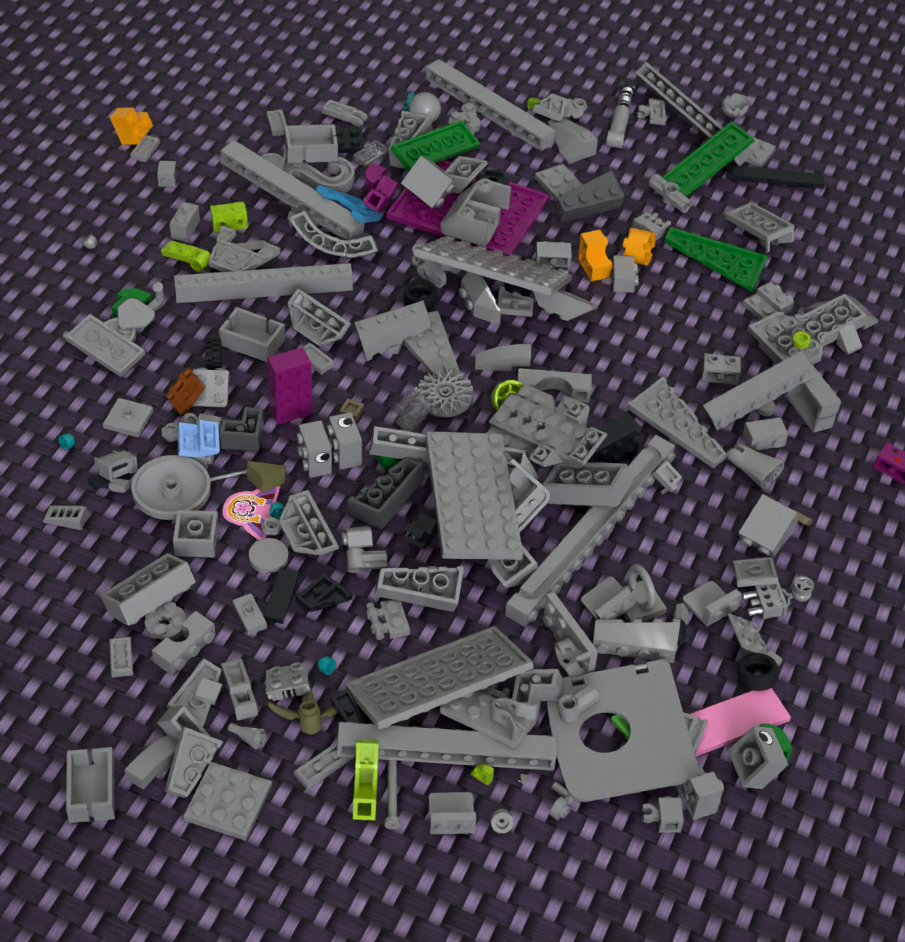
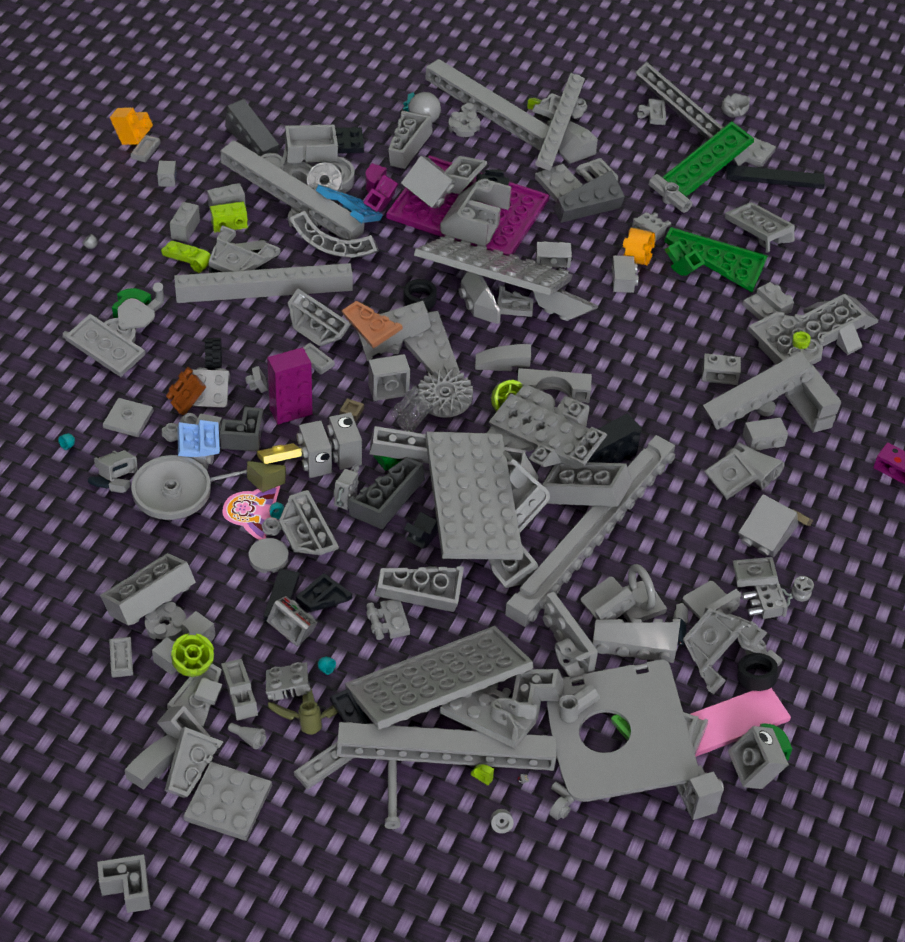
(76, 517): light grey slope -> none
(90, 787): light grey piece -> none
(126, 876): none -> light grey brick
(192, 655): none -> lime cylinder
(195, 533): light grey brick -> none
(226, 195): none -> light grey brick
(248, 334): light grey piece -> none
(249, 129): none -> dark grey wedge
(249, 614): light grey plate -> none
(257, 380): none -> light grey tile
(276, 122): light grey tile -> none
(279, 453): none -> light yellow plate
(291, 620): none -> light grey slope
(322, 171): none -> light grey wheel
(344, 113): light grey hinge -> none
(346, 487): none -> light grey piece
(357, 537): light grey brick -> none
(360, 560): light grey piece -> none
(365, 780): lime arch -> none
(370, 153): clear plate -> none
(370, 325): none -> nougat wing
(388, 377): none -> light grey brick
(431, 270): light grey piece -> none
(436, 145): green tile -> none
(452, 813): light grey bracket -> none
(559, 122): none -> light grey plate
(593, 255): light orange brick -> none
(596, 167): none -> light grey plate
(621, 114): light grey piece -> none
(667, 477): light grey bracket -> none
(667, 814): light grey brick -> none
(673, 418): light grey wing -> none
(683, 261): none -> green brick
(712, 637): none -> light grey wing
(731, 474): none -> light grey plate

